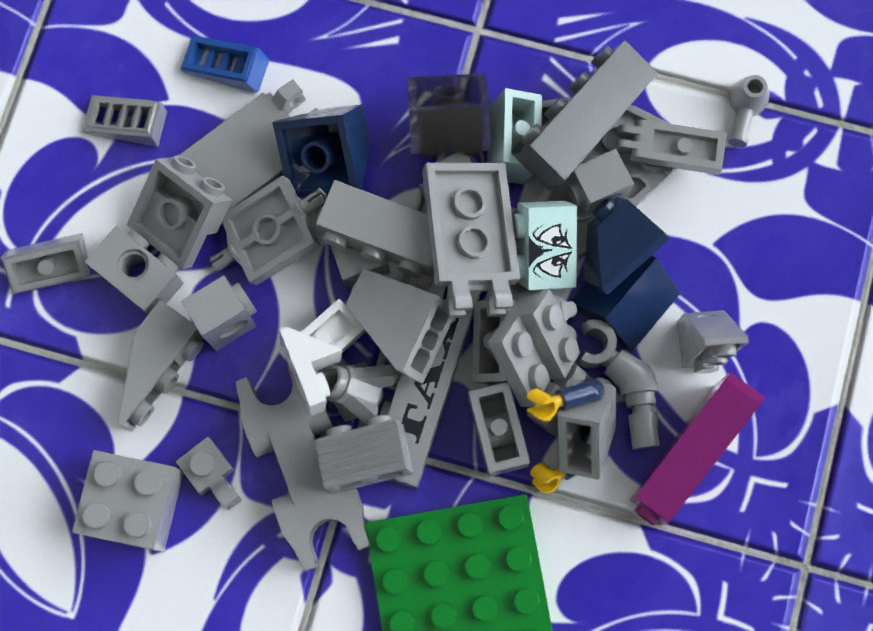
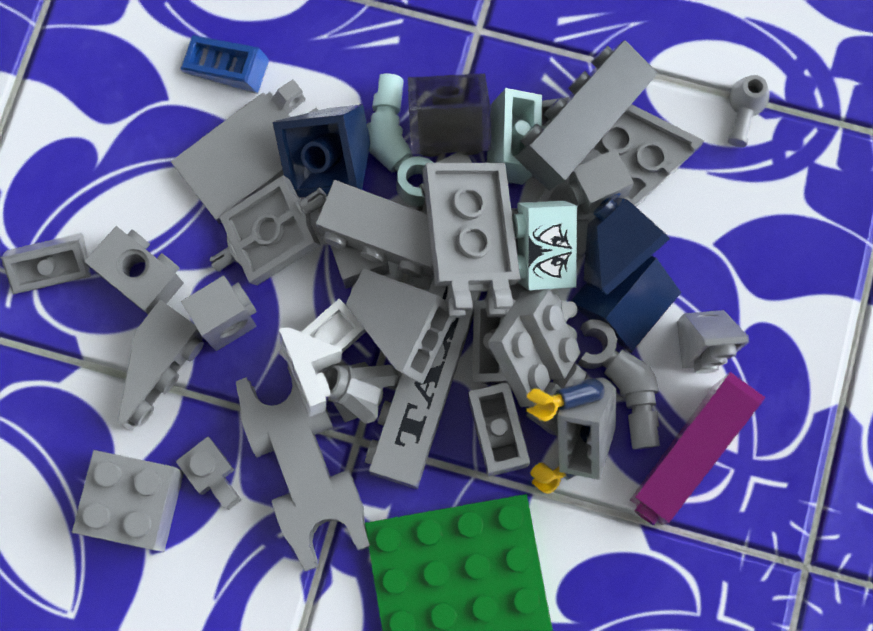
(153, 126): light grey slope -> none
(178, 209): light grey plate -> none
(363, 454): light grey brick -> none
(387, 140): none -> light aqua piece
(673, 146): light grey hinge -> none

